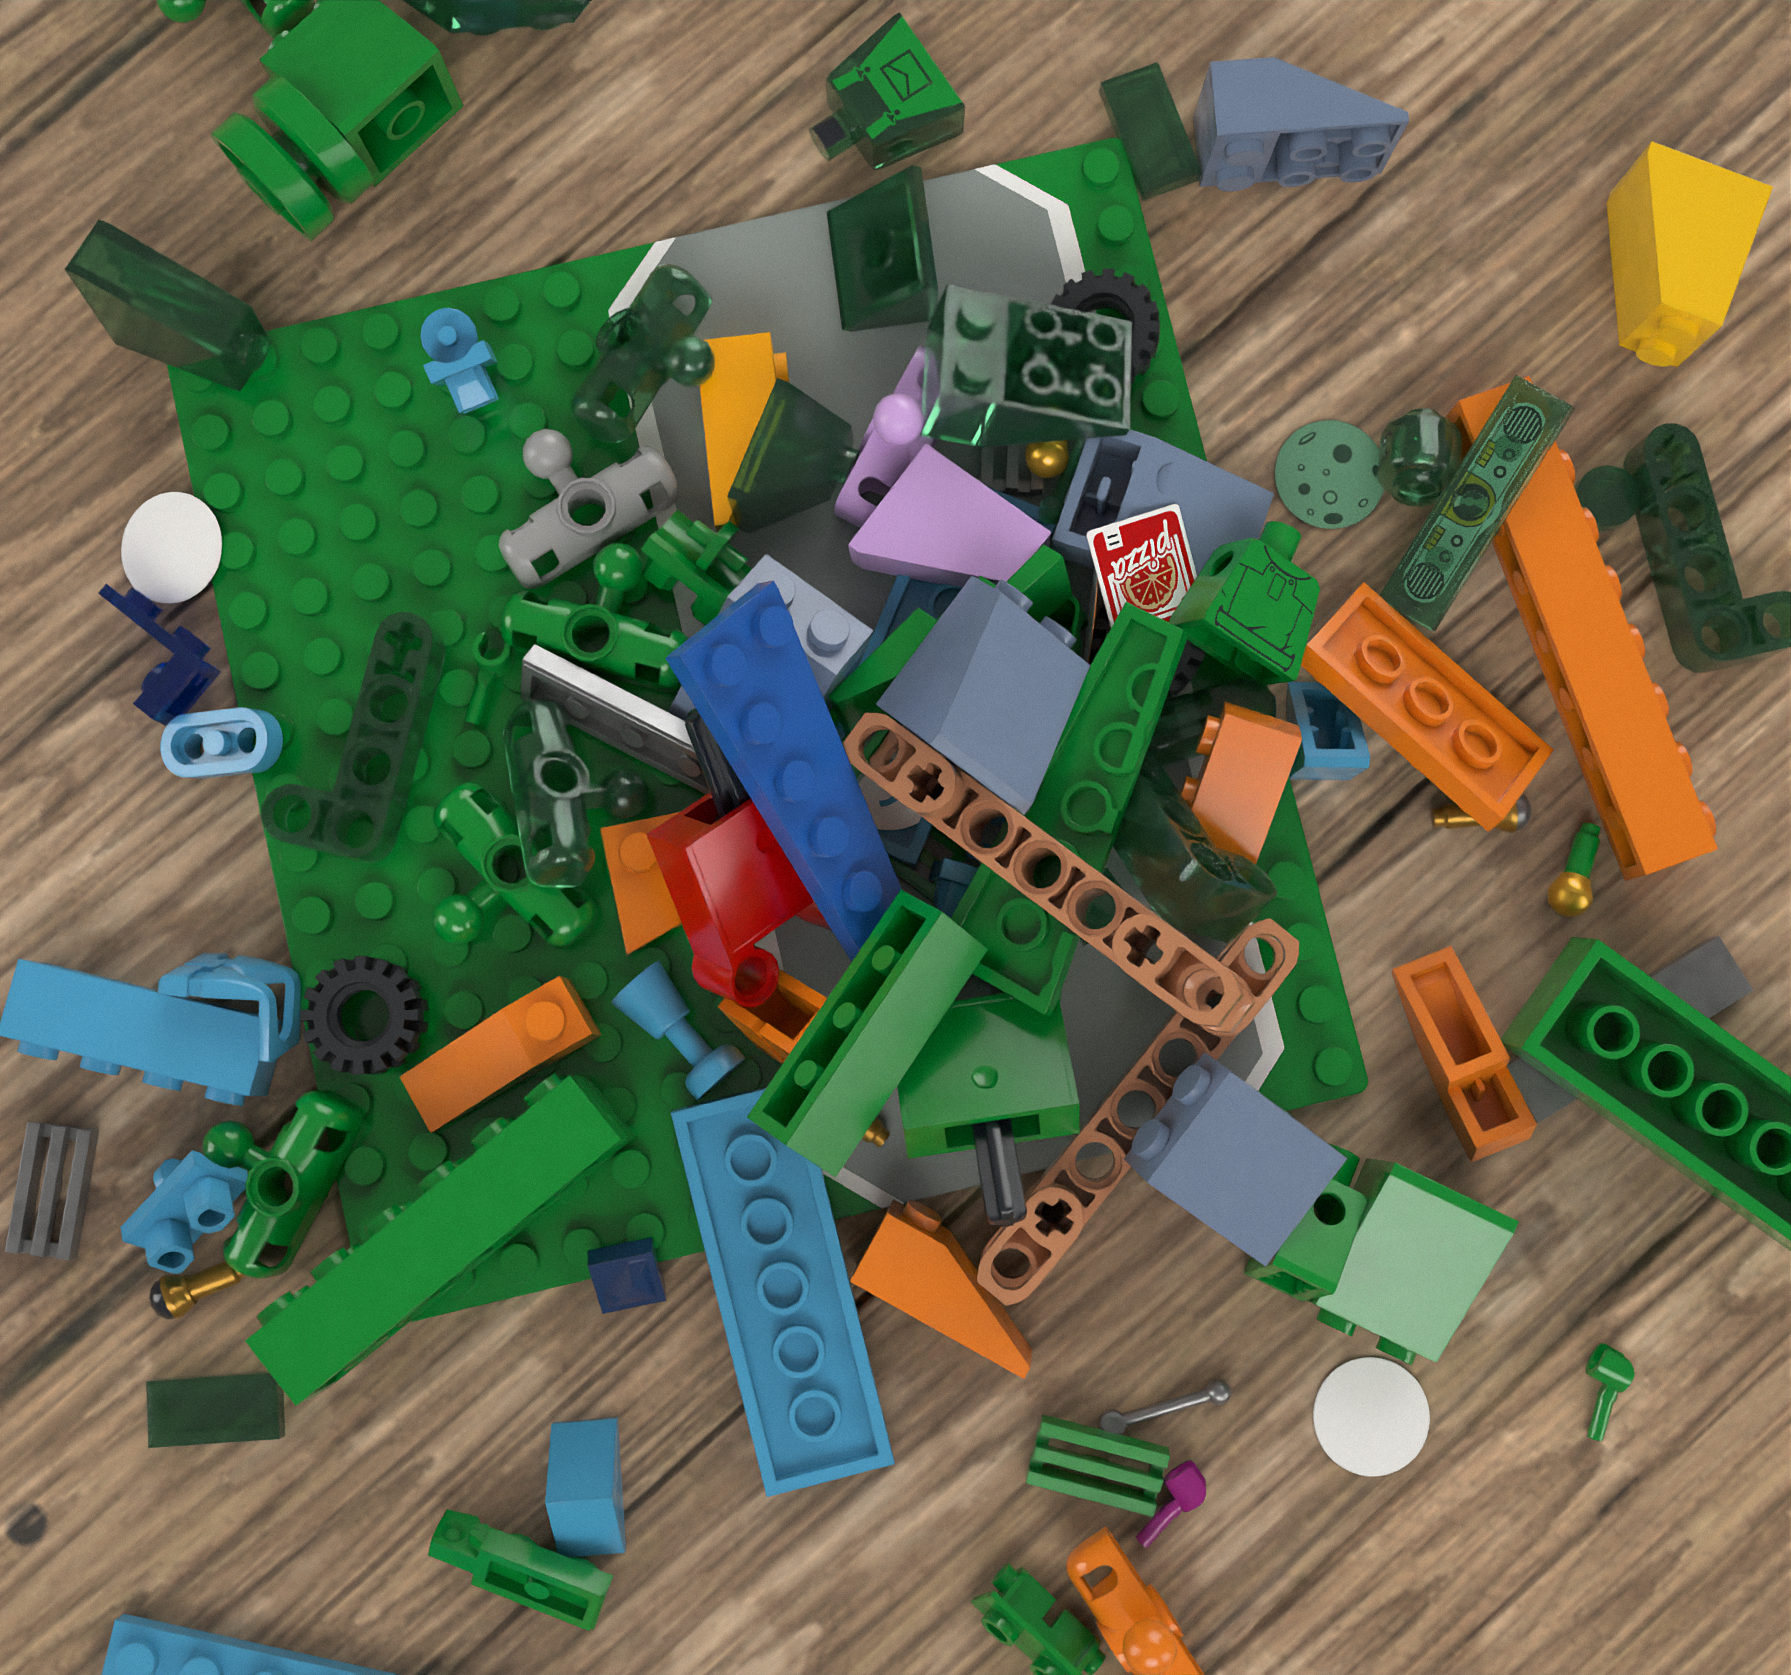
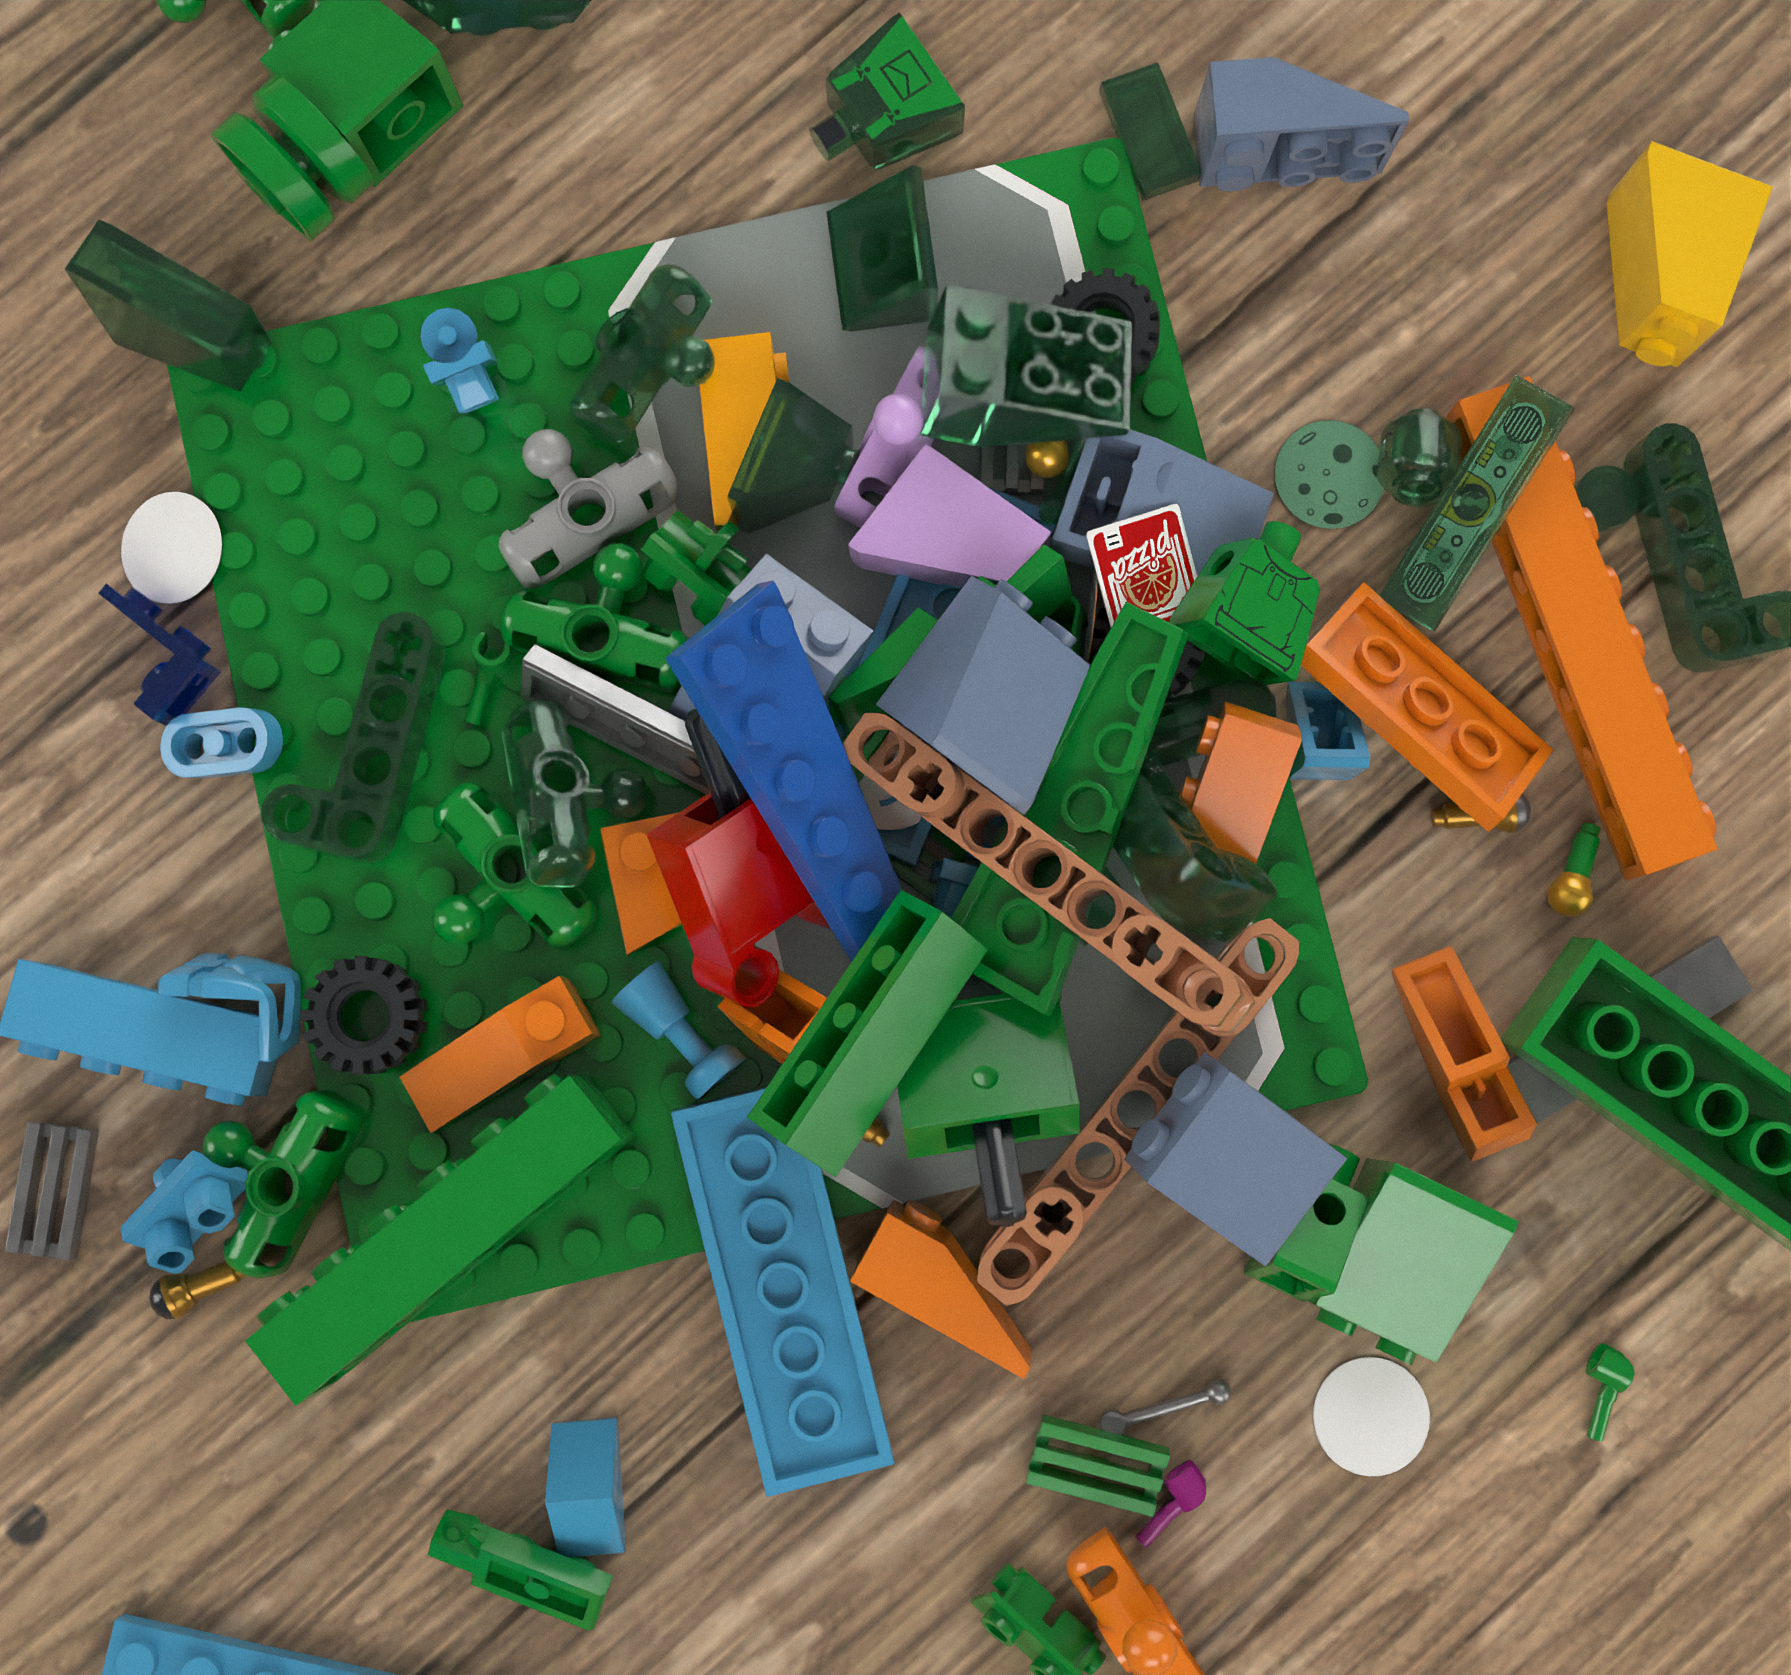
(214, 1409): clear green tile -> none
(626, 1275): dark blue tile -> none

